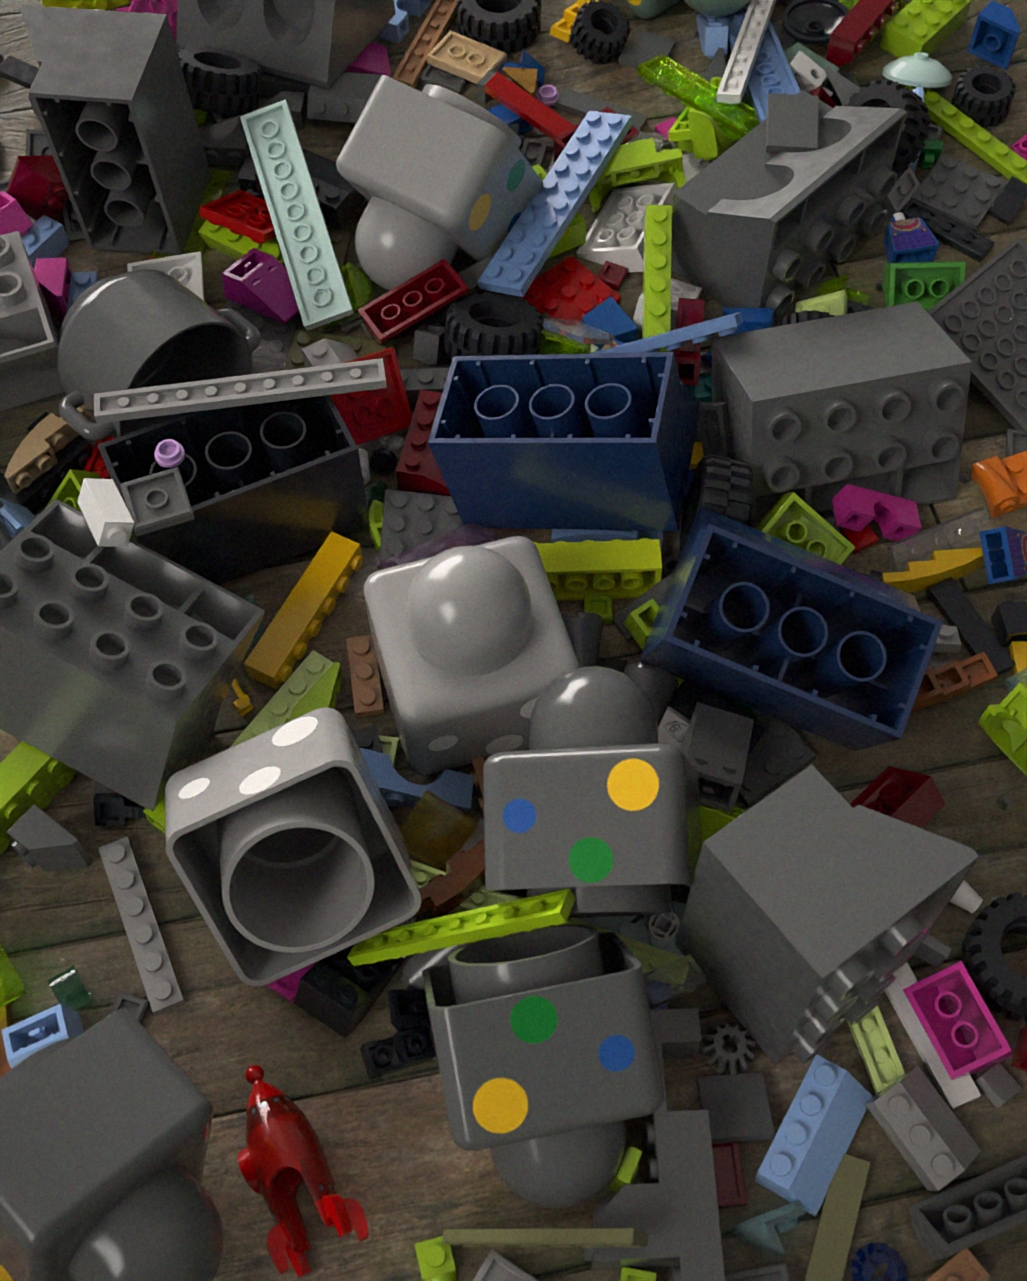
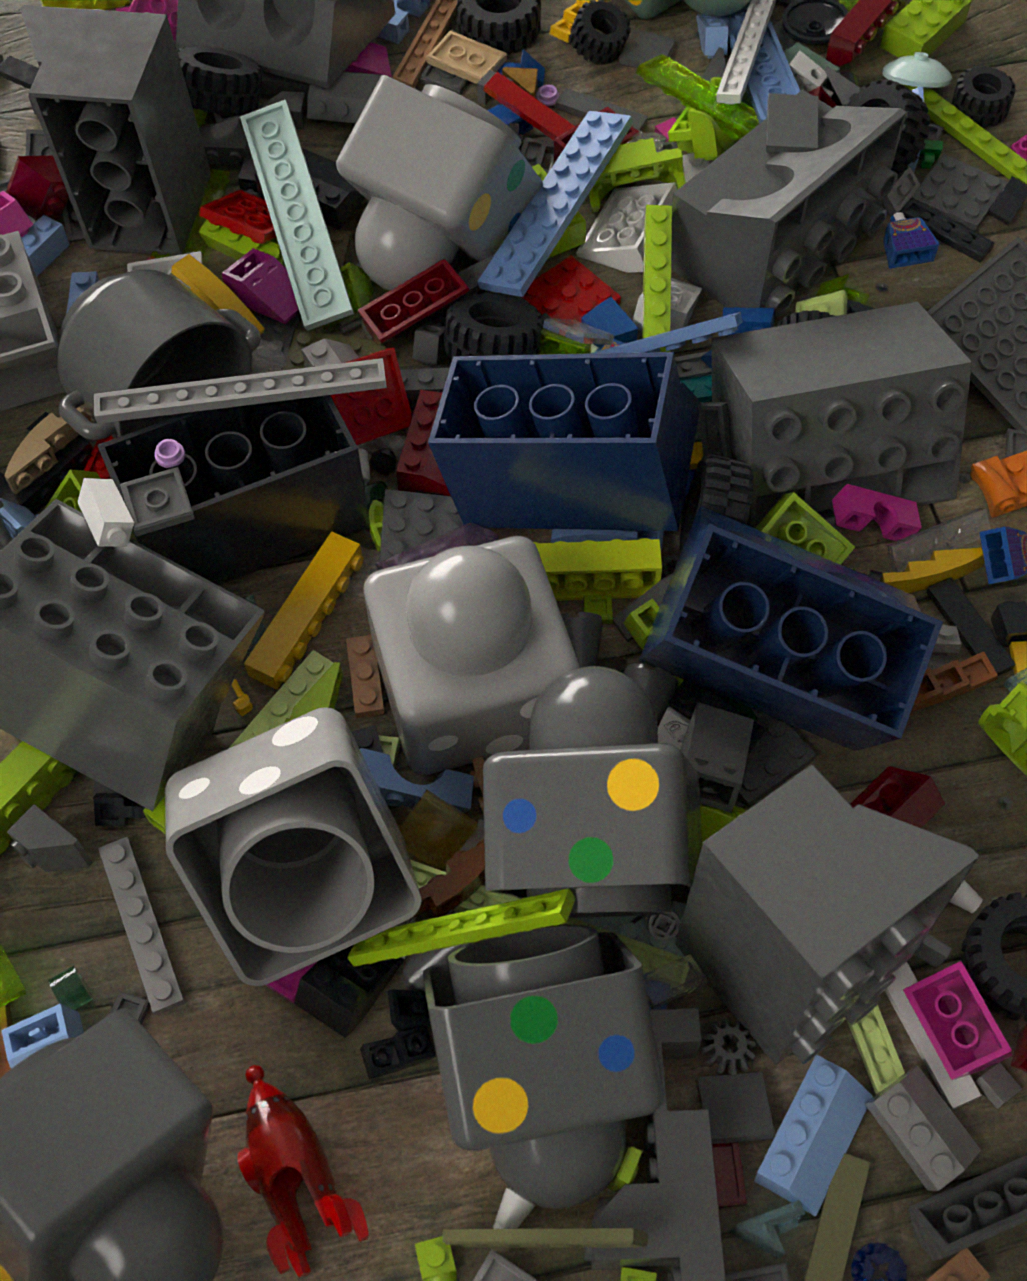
(55, 281): dark pink slope -> none
(211, 288): none -> yellow slope
(512, 1211): none -> white cone
(613, 275): dark red tile -> none
(688, 356): dark red arch -> none
(861, 540): red tile -> none
(921, 281): bright green slope -> none
(995, 35): blue slope -> none

